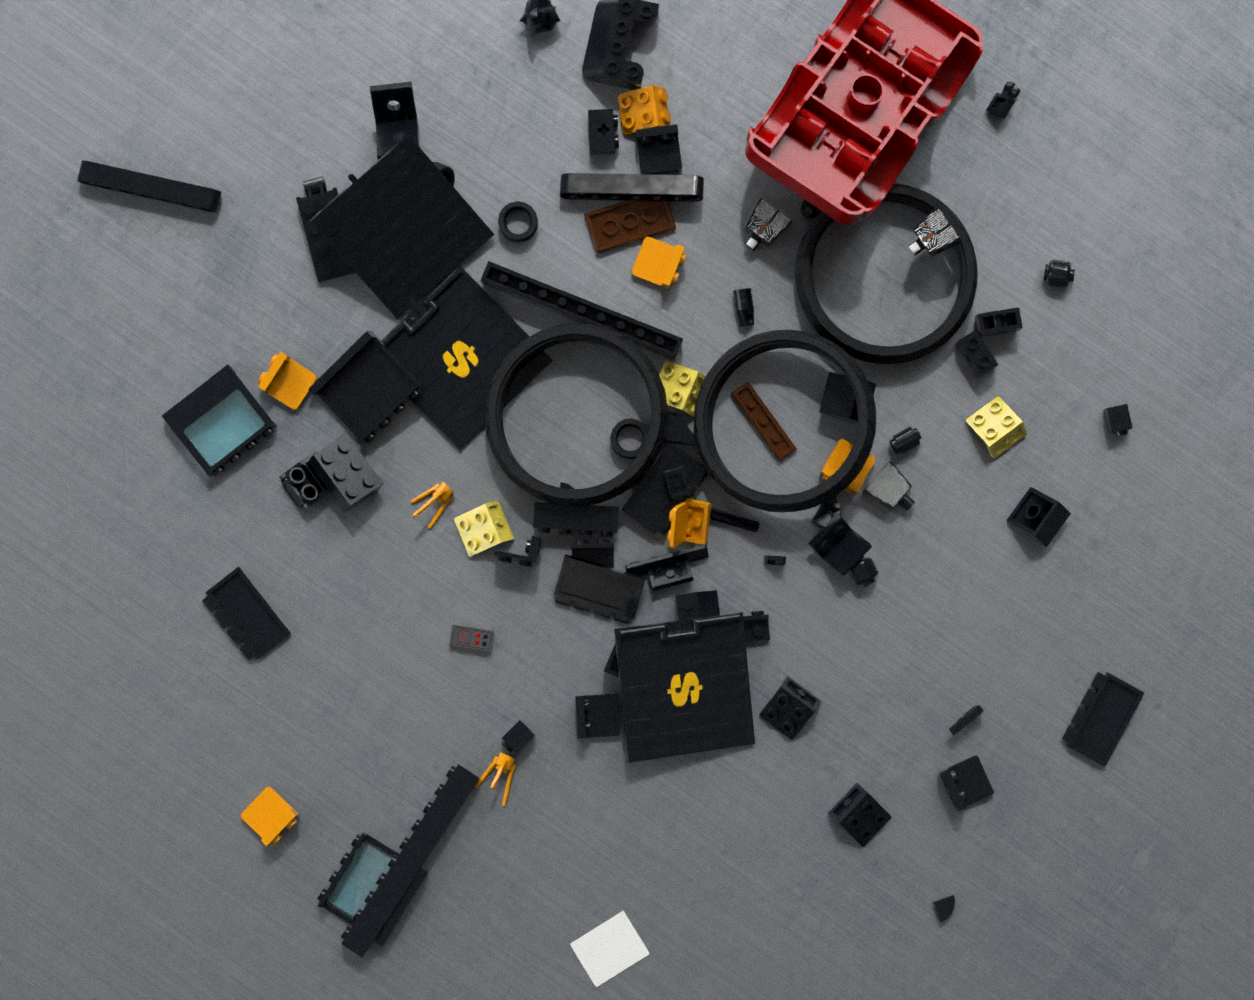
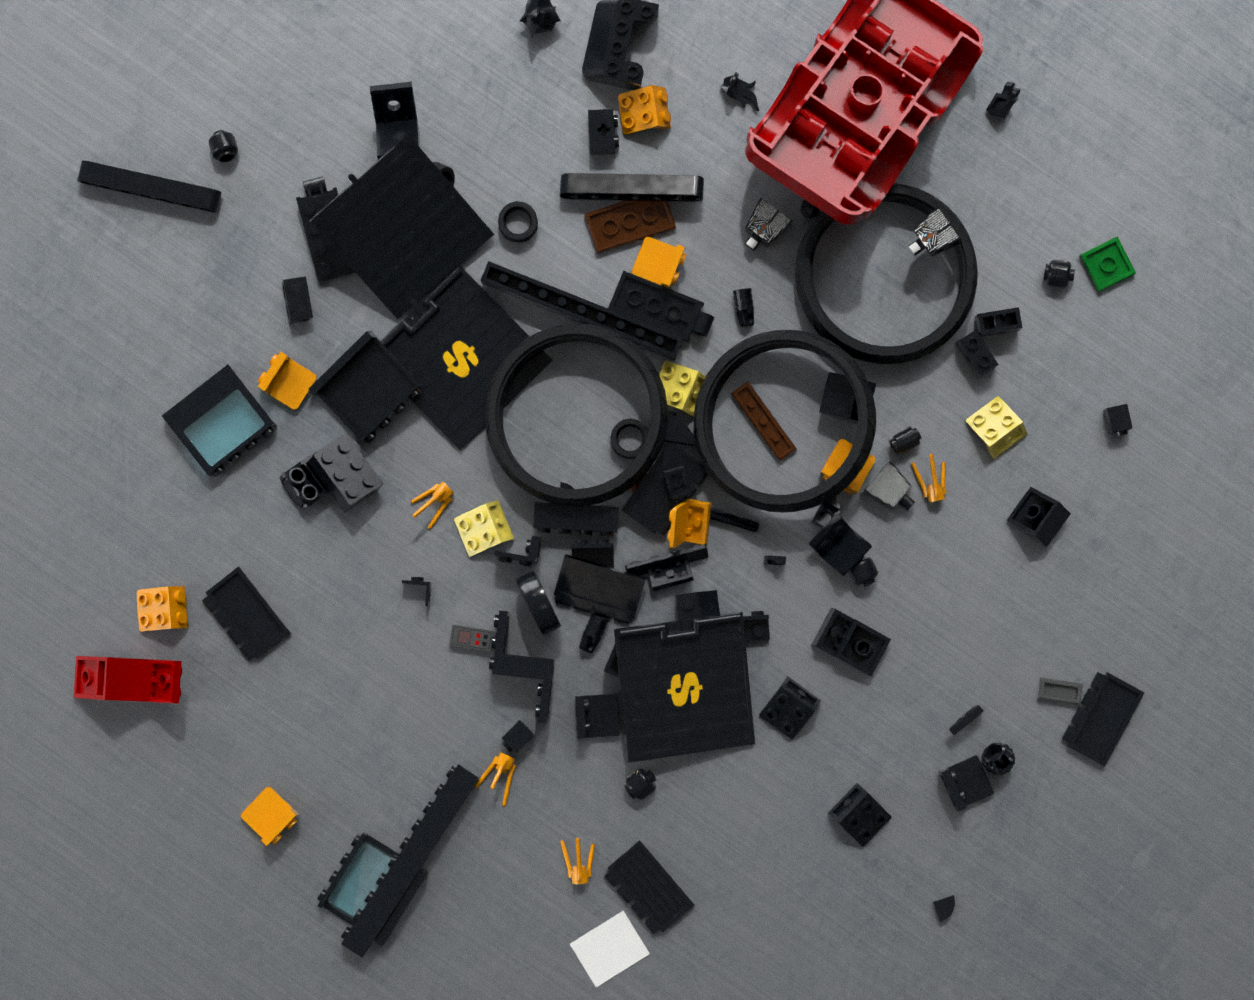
(127, 679): none -> red bracket
(162, 608): none -> light orange bracket
(223, 146): none -> black head
(297, 300): none -> black hinge
(420, 581): none -> black bracket
(522, 666): none -> black bracket
(538, 603): none -> black piece
(579, 873): none -> light orange plant
(593, 633): none -> black hinge
(640, 784): none -> black head
(650, 887): none -> black hinge
(653, 303): none -> black hinge
(659, 149): black bracket -> none
(738, 89): none -> black piece
(851, 641): none -> black slope
(935, 491): none -> light orange plant
(998, 758): none -> black piece
(1060, 691): none -> dark grey tile
(1107, 264): none -> green tile

